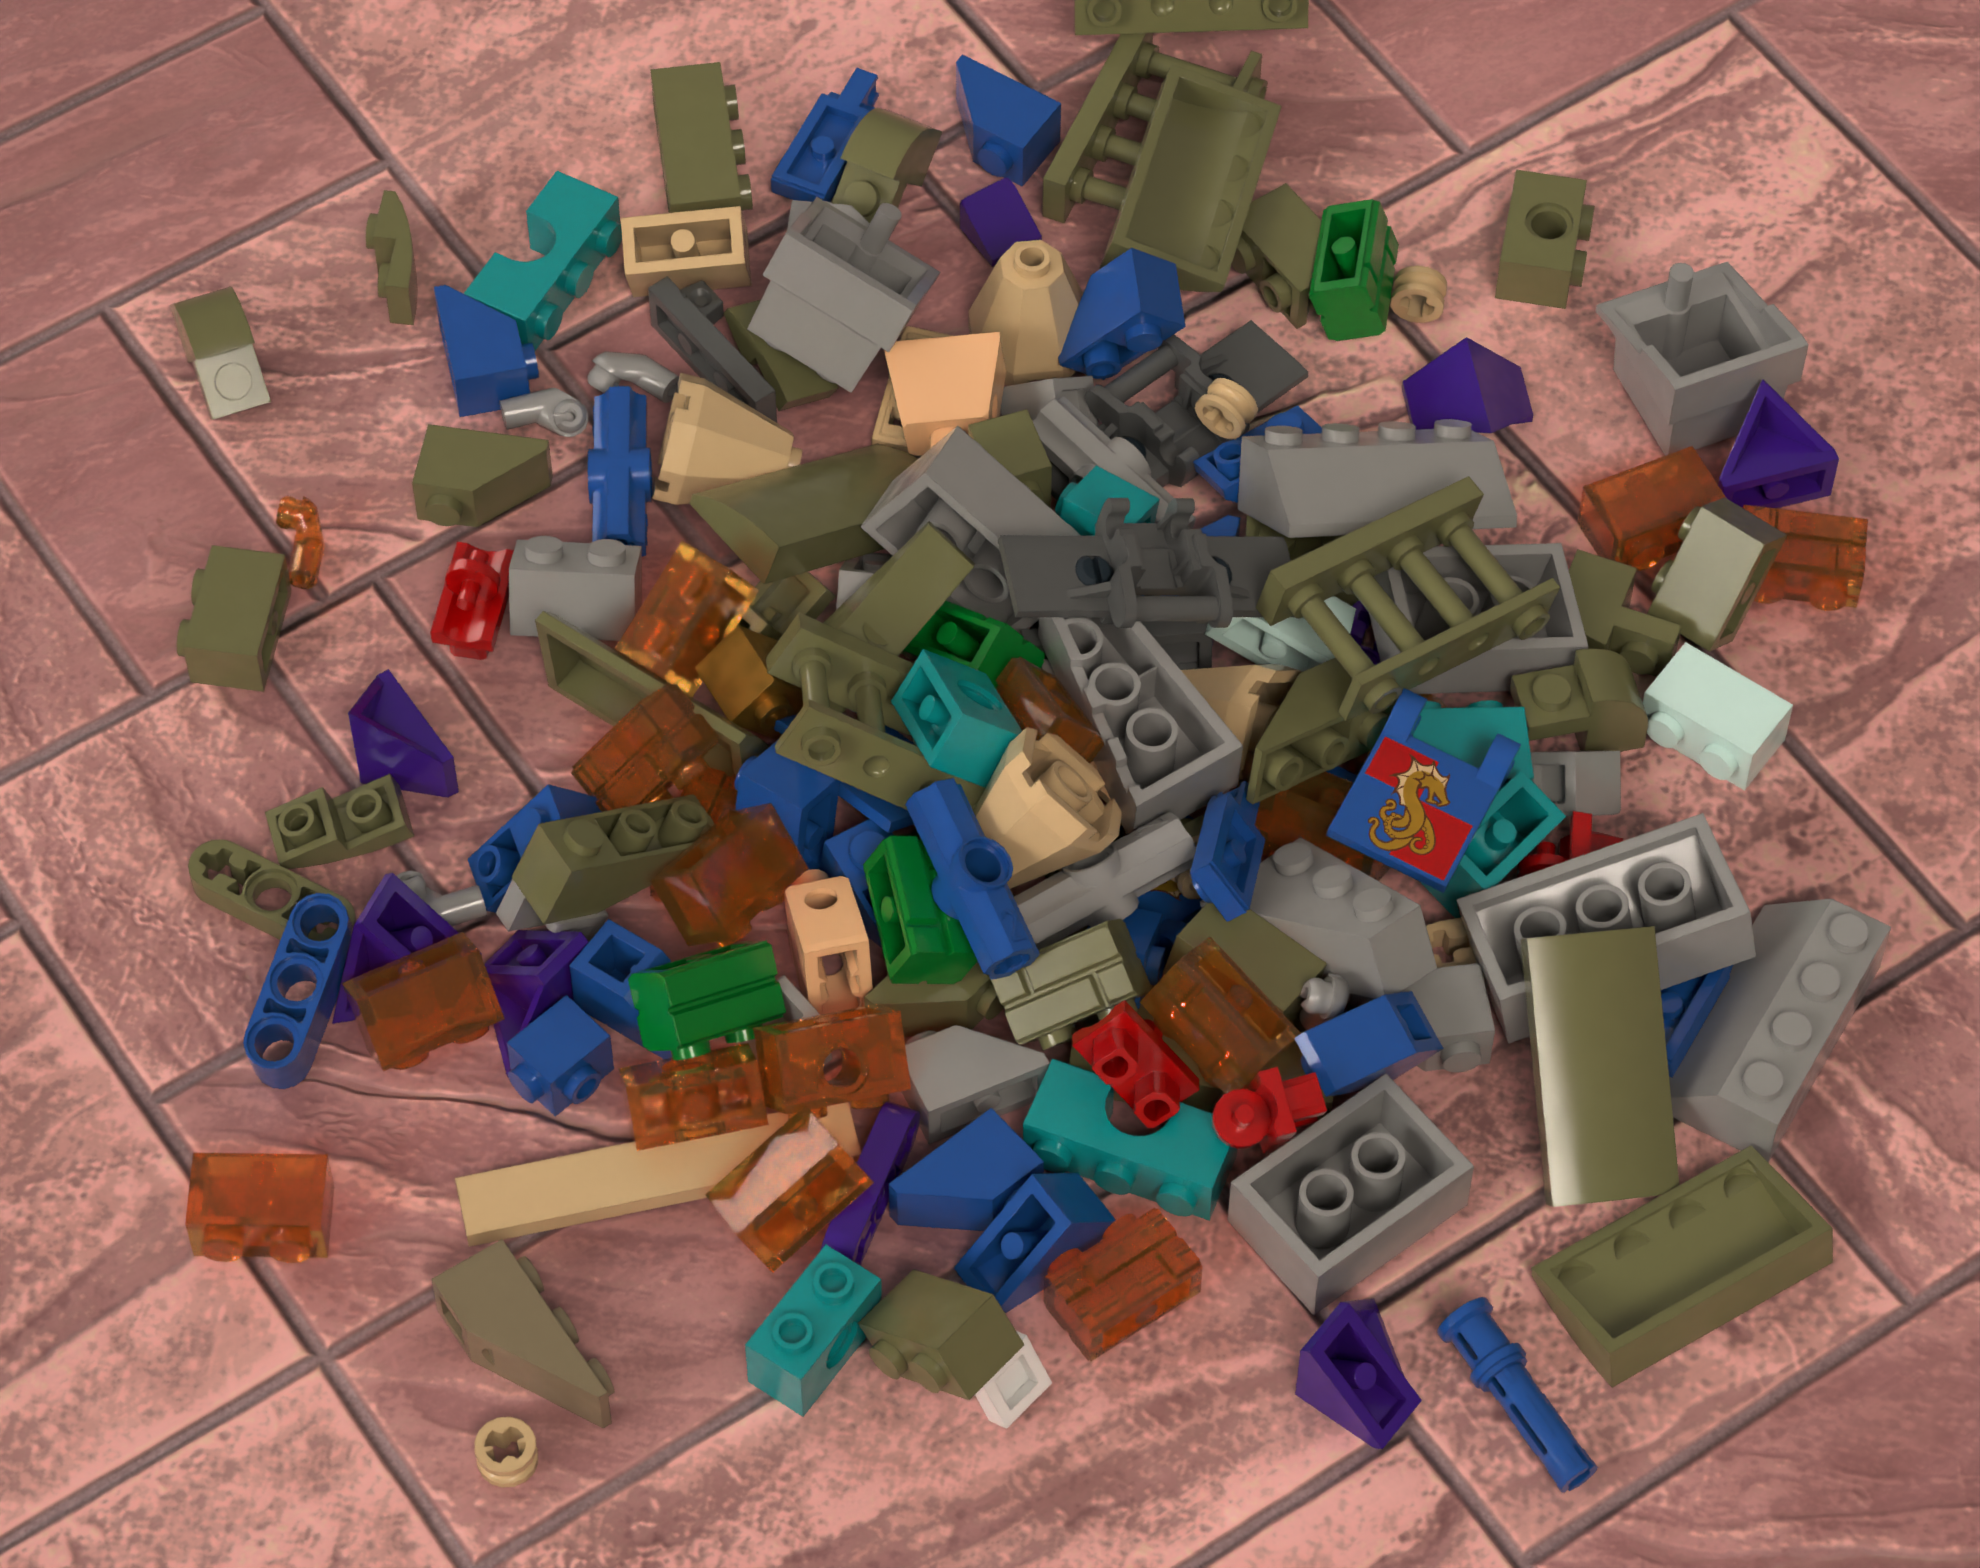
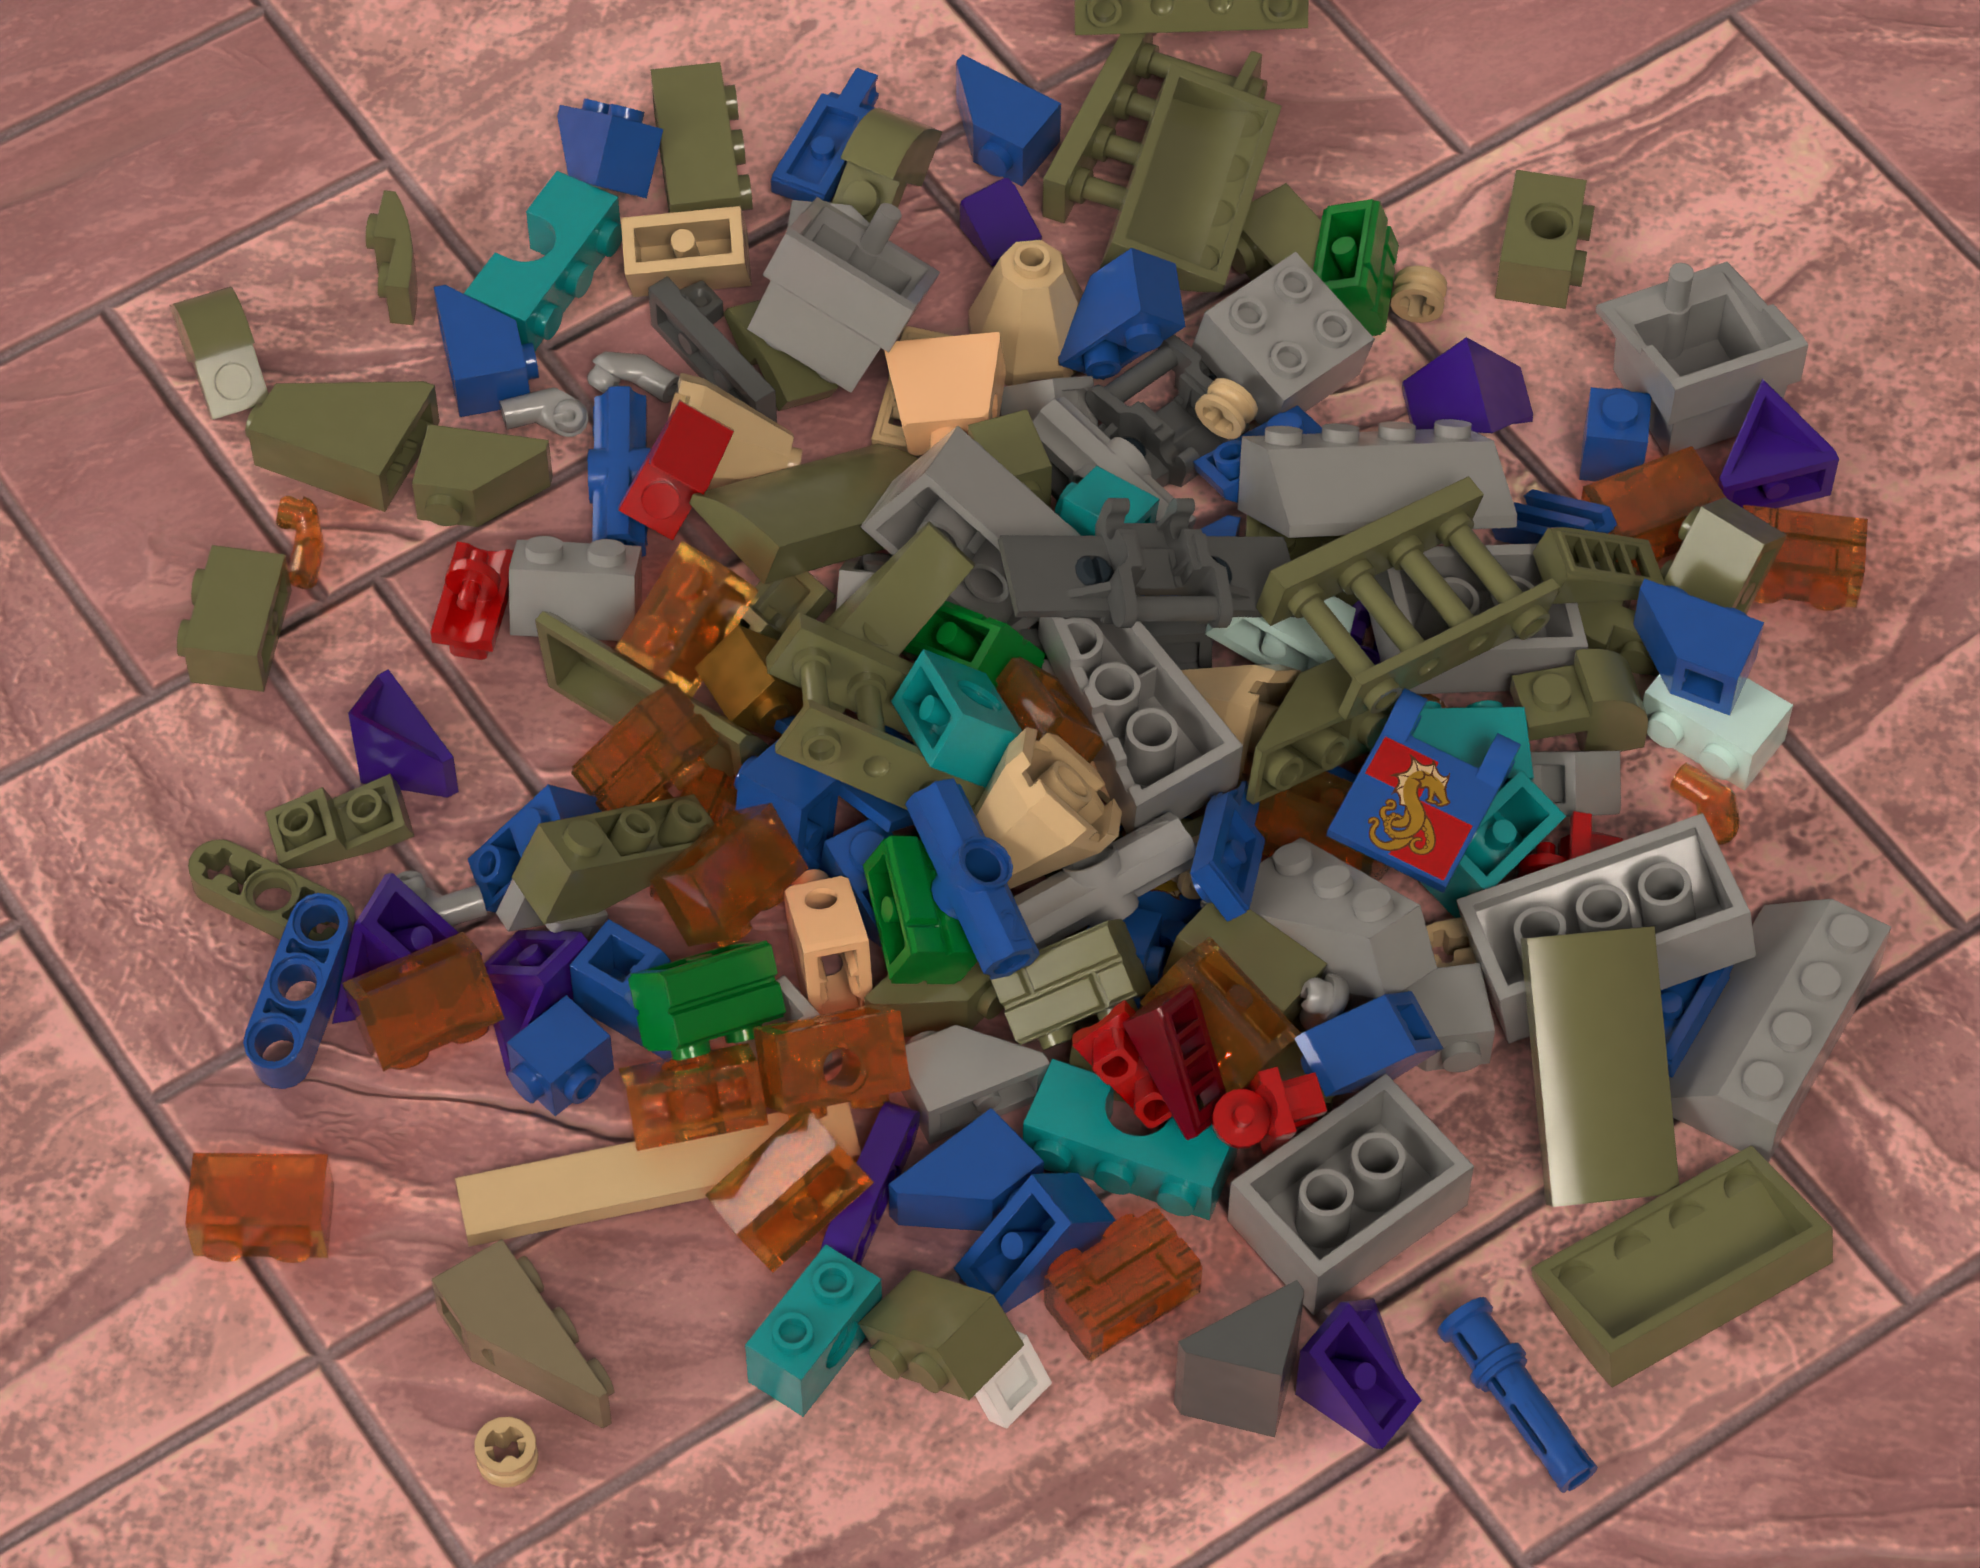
(344, 435): none -> olive slope
(609, 146): none -> blue slope
(675, 469): none -> red slope
(1177, 1049): none -> dark red slope
(1242, 1364): none -> dark grey slope
(1284, 339): none -> light grey brick
(1552, 511): none -> blue tile
(1564, 547): none -> olive slope
(1614, 432): none -> blue brick
(1697, 645): none -> blue slope
(1711, 798): none -> clear orange arm

